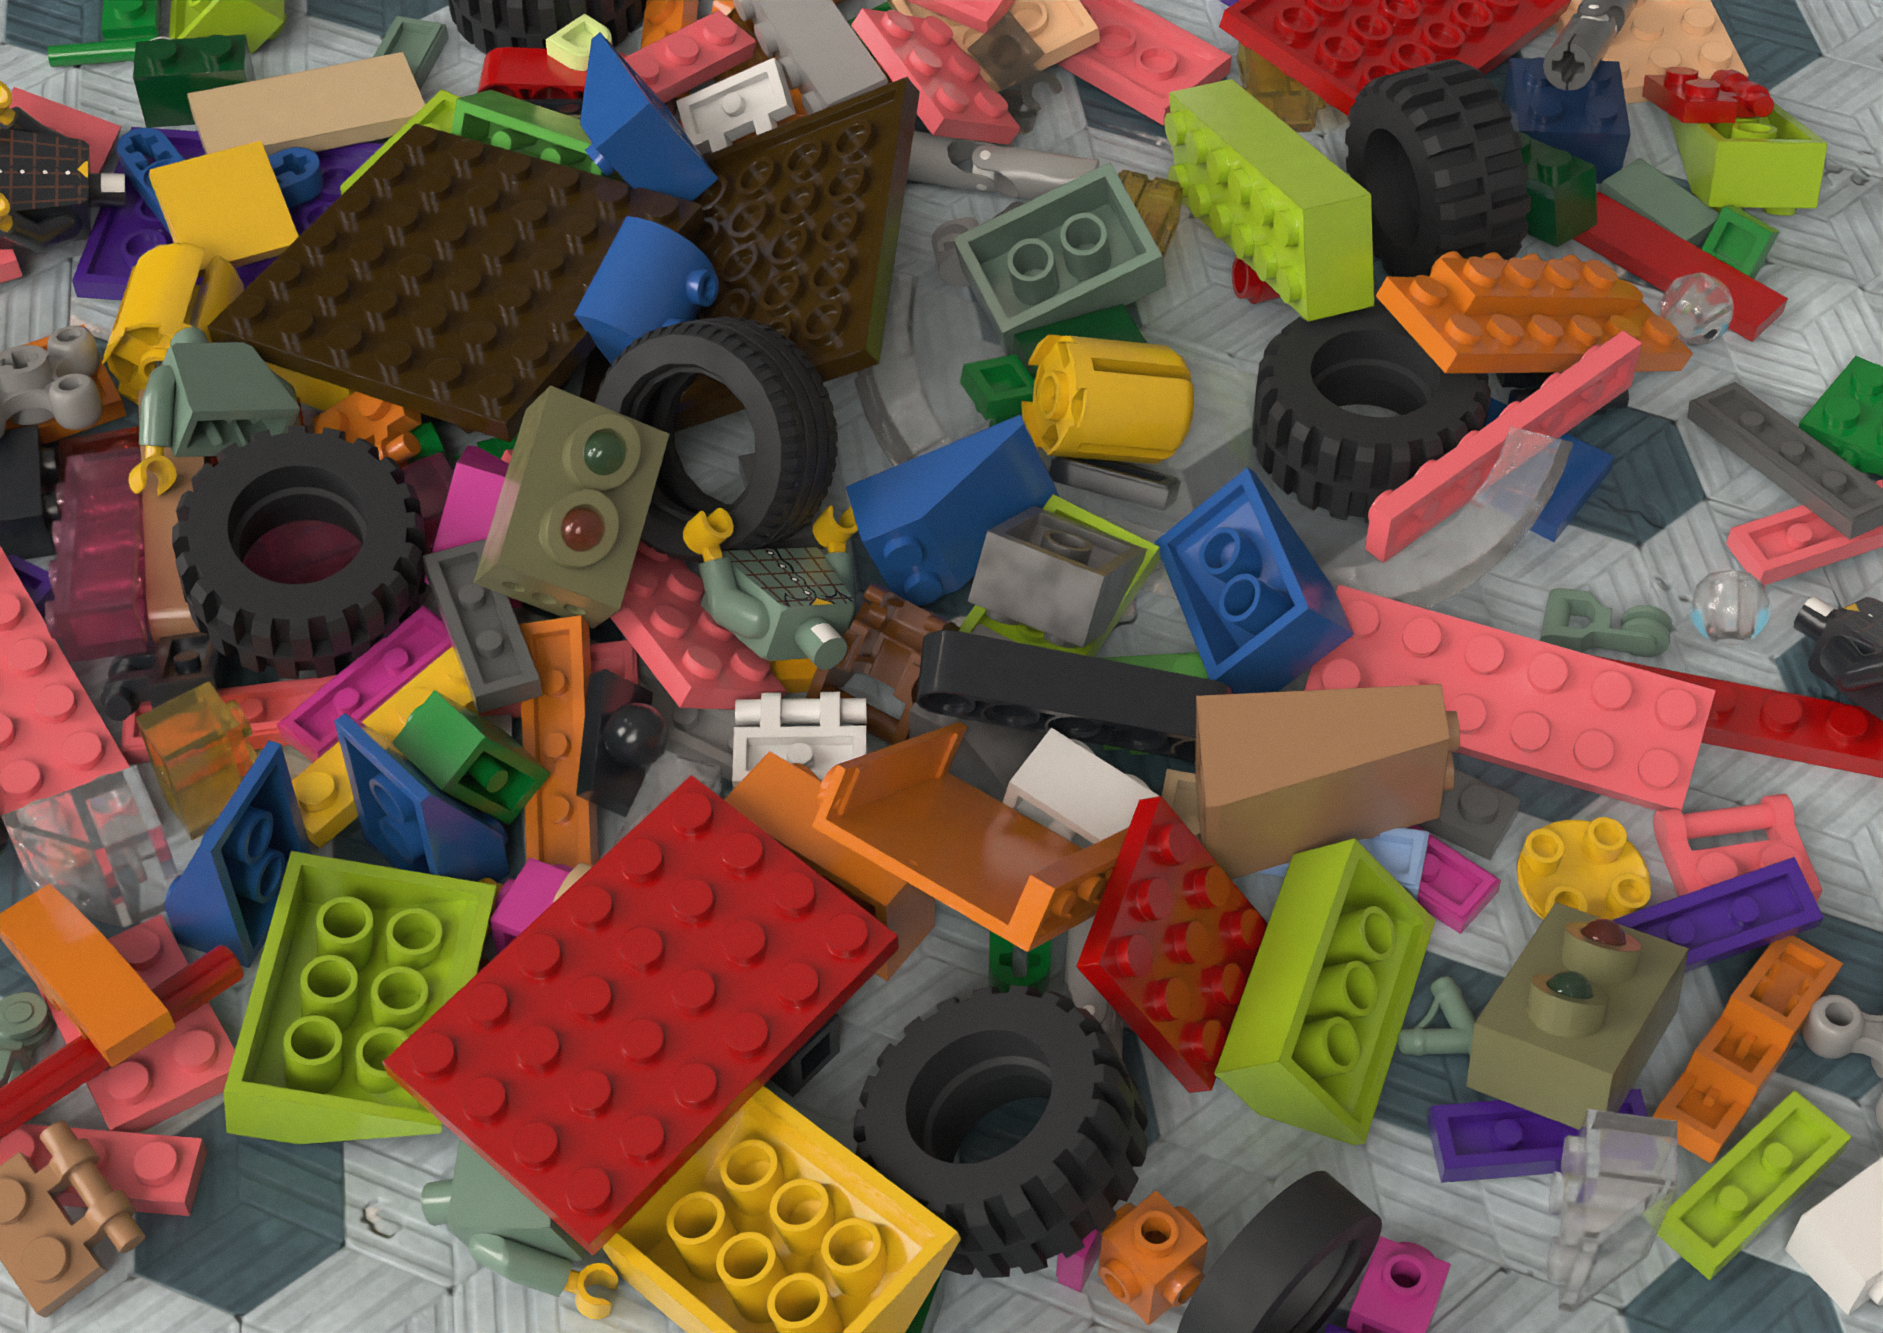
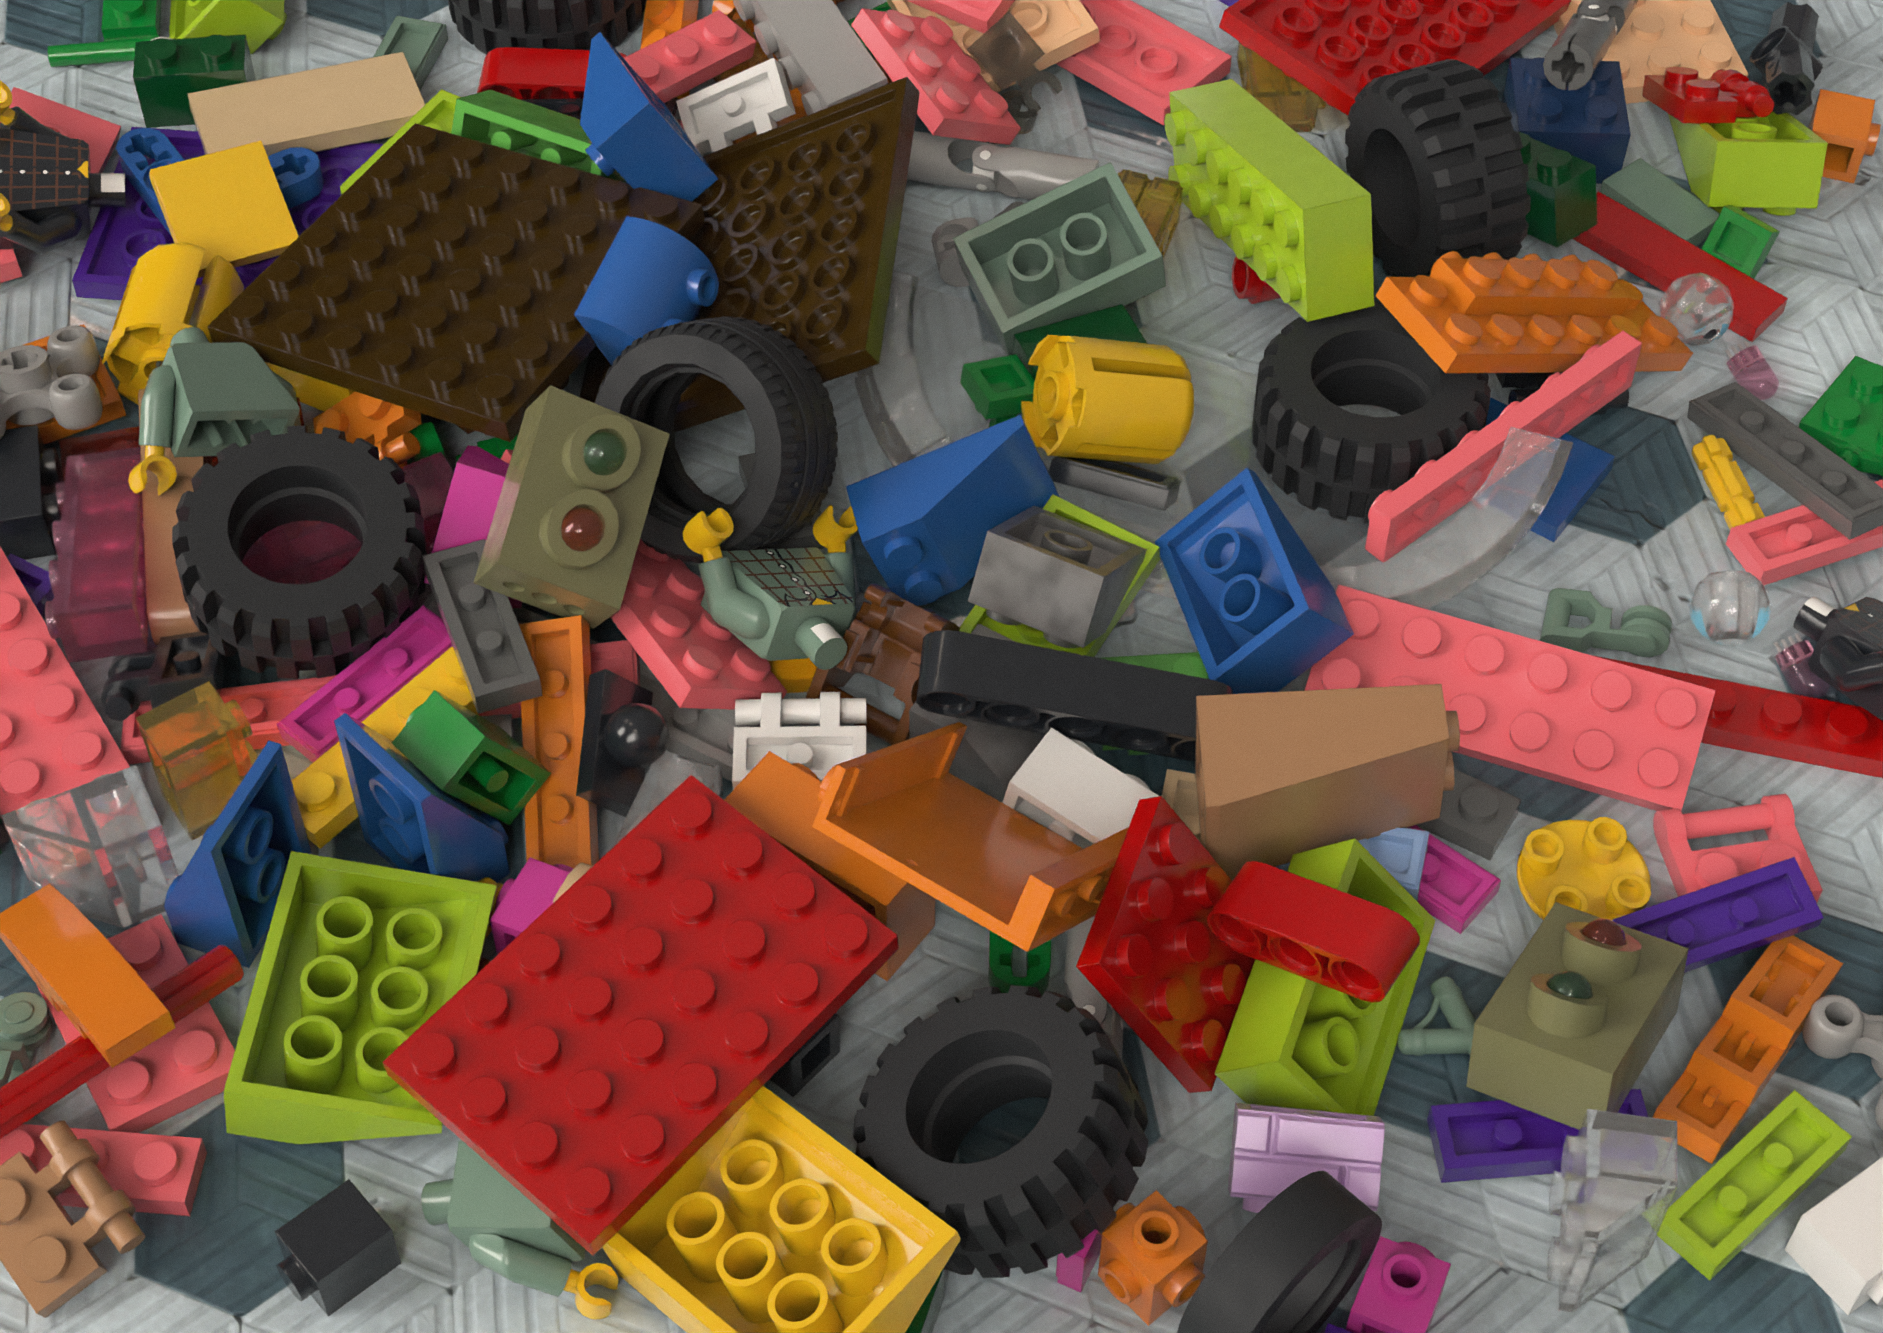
(336, 1249): none -> black brick
(573, 42): yellowish green tile -> none
(1284, 1144): none -> lavender brick
(1314, 931): none -> red beam
(1726, 481): none -> yellow axle
(1752, 371): none -> clear pink piece
(1788, 58): none -> black piece
(1794, 666): none -> clear pink piece
(1848, 129): none -> orange brick

